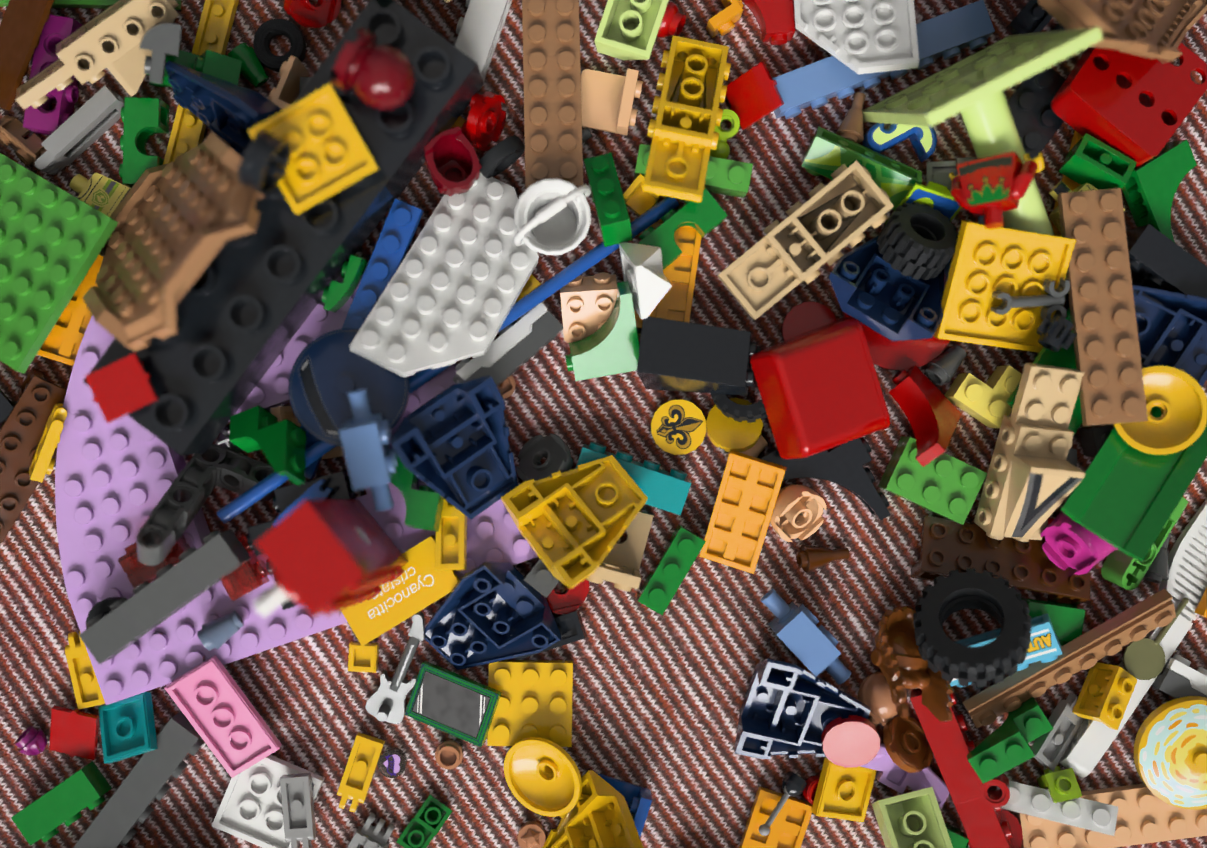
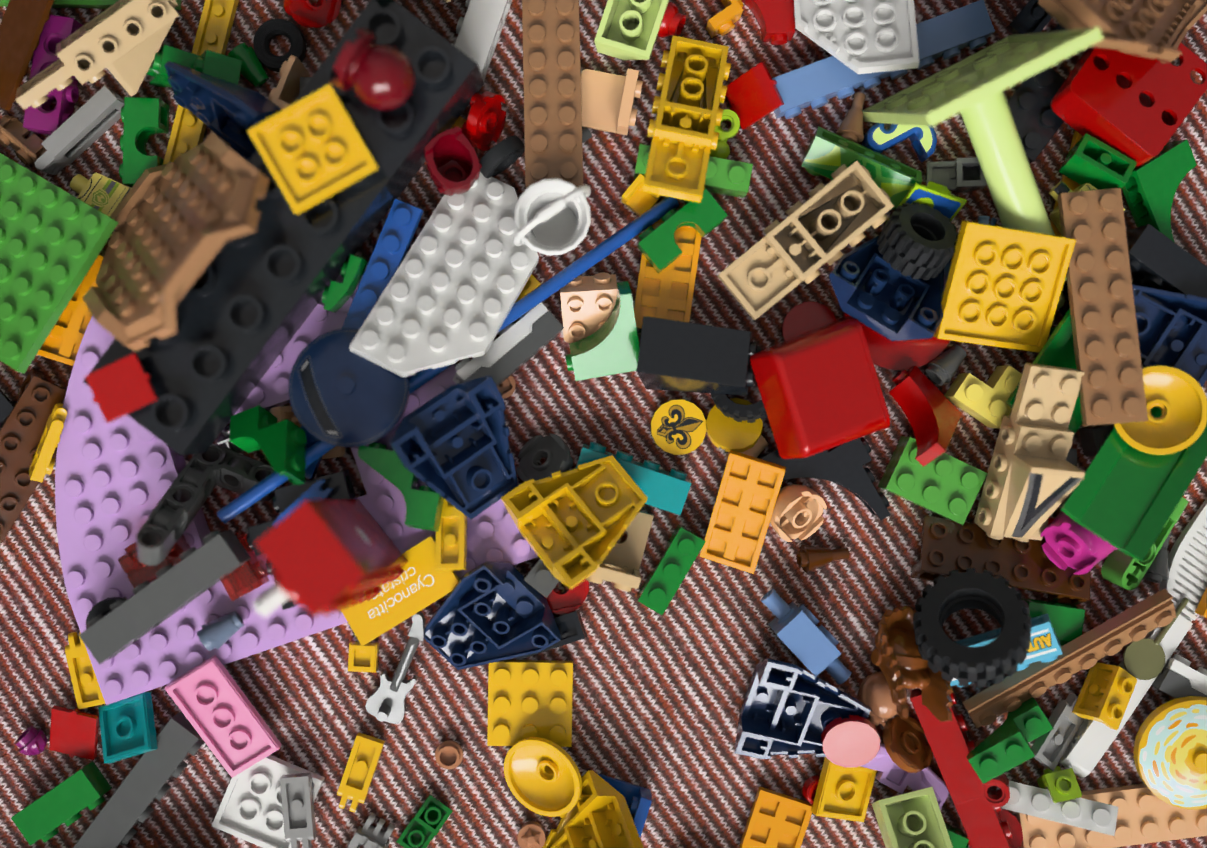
(161, 40): dark grey brick -> none
(264, 162): black wheel -> none
(368, 450): medium blue brick -> none
(392, 762): clear smoke tile -> none
(453, 703): tile -> none
(608, 199): green arch -> none
(645, 275): white slope -> none
(792, 786): hinge -> none
(994, 184): red torso -> none
(1051, 301): dark grey bar -> none
(1056, 333): black gear -> none

